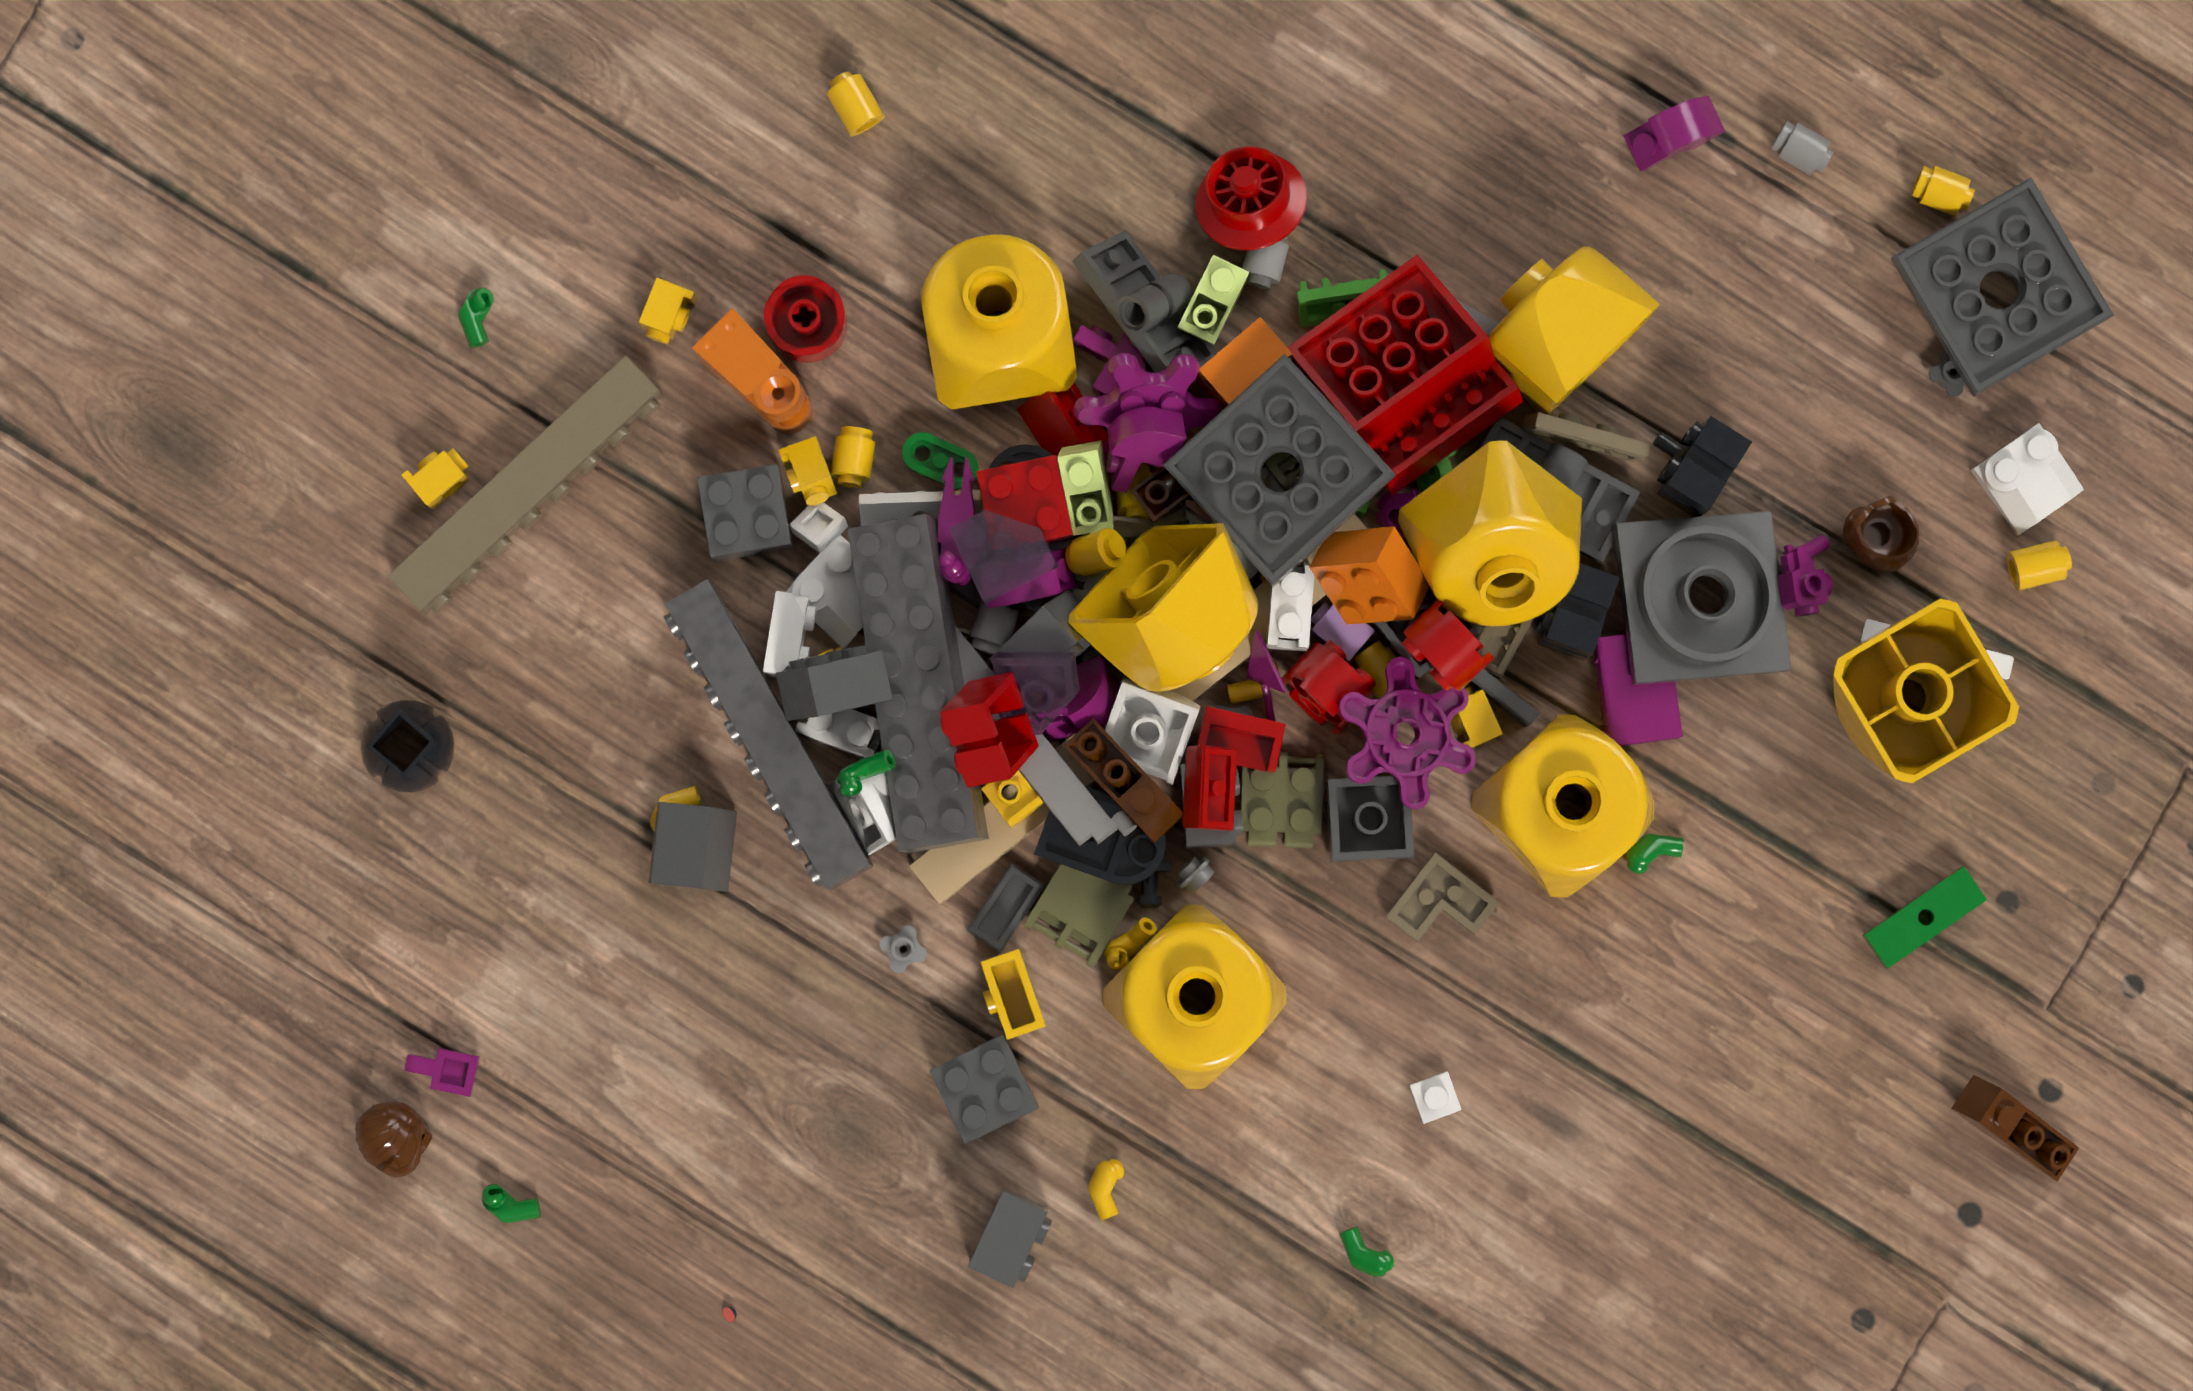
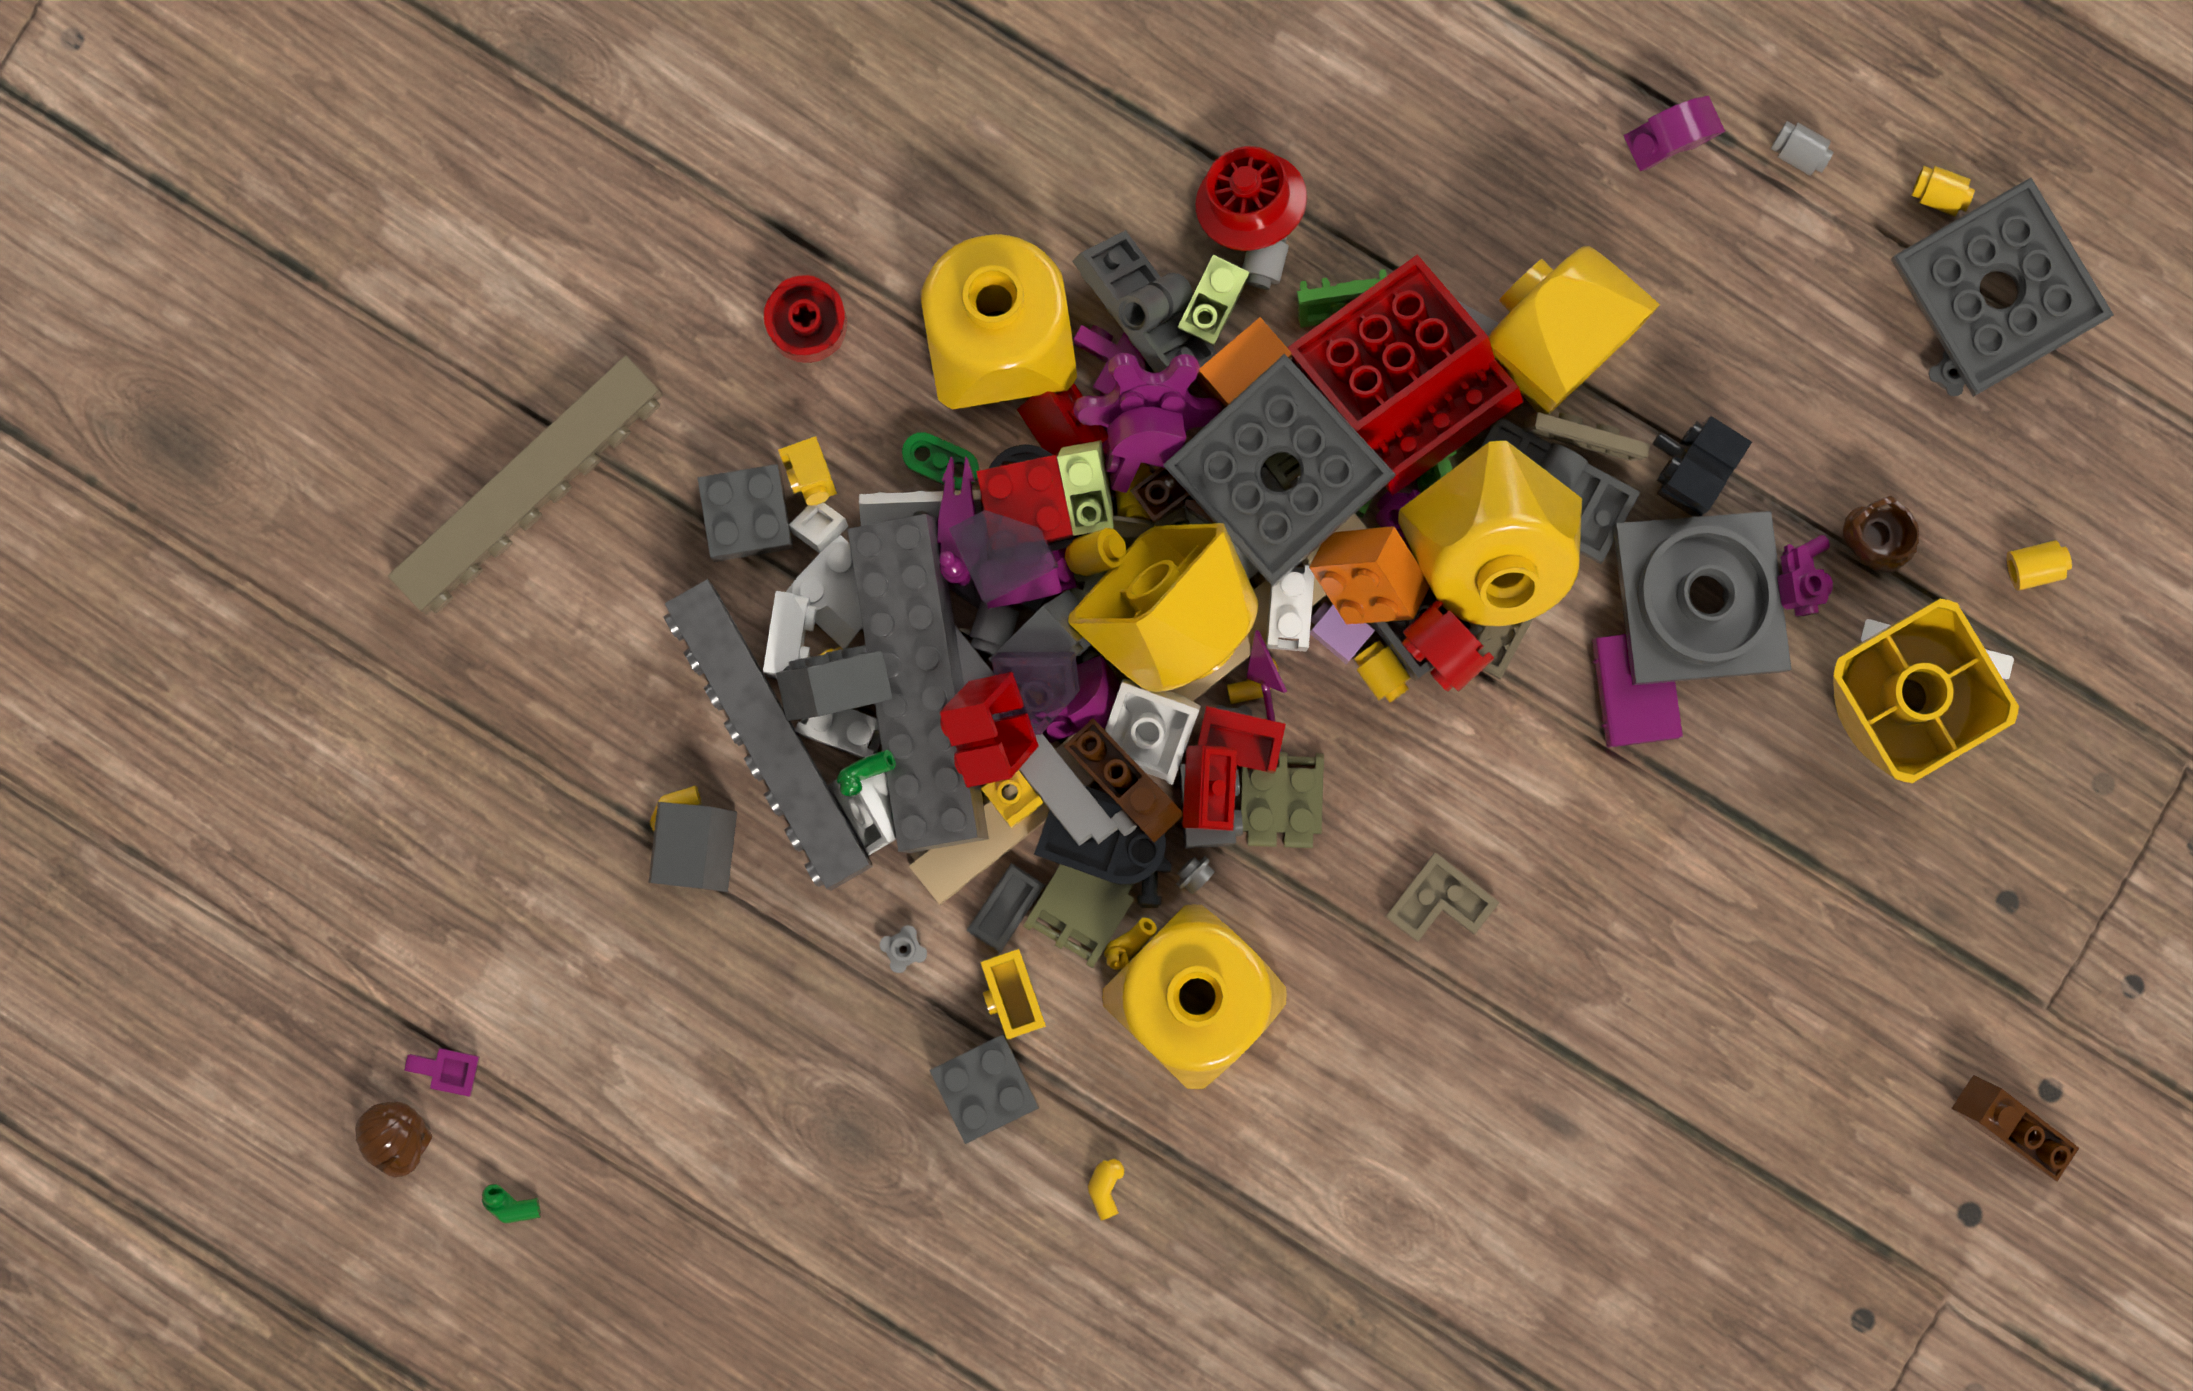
(425, 768): black piece -> none
(438, 477): yellow brick -> none
(473, 314): green arm -> none
(666, 310): yellow brick -> none
(729, 1313): coral piece -> none
(754, 373): orange piece -> none
(853, 456): yellow brick -> none
(854, 103): yellow brick -> none
(1009, 1238): dark grey brick -> none
(1322, 680): red brick -> none
(1363, 1258): green arm -> none
(1367, 820): dark grey brick -> none
(1428, 717): magenta plate -> none
(1435, 1097): white plate -> none
(1476, 721): yellow brick -> none
(1504, 698): dark grey tile -> none
(1523, 815): yellow piece -> none
(1578, 618): black brick -> none
(1649, 848): green arm -> none
(1943, 902): green tile -> none
(2028, 479): white slope -> none

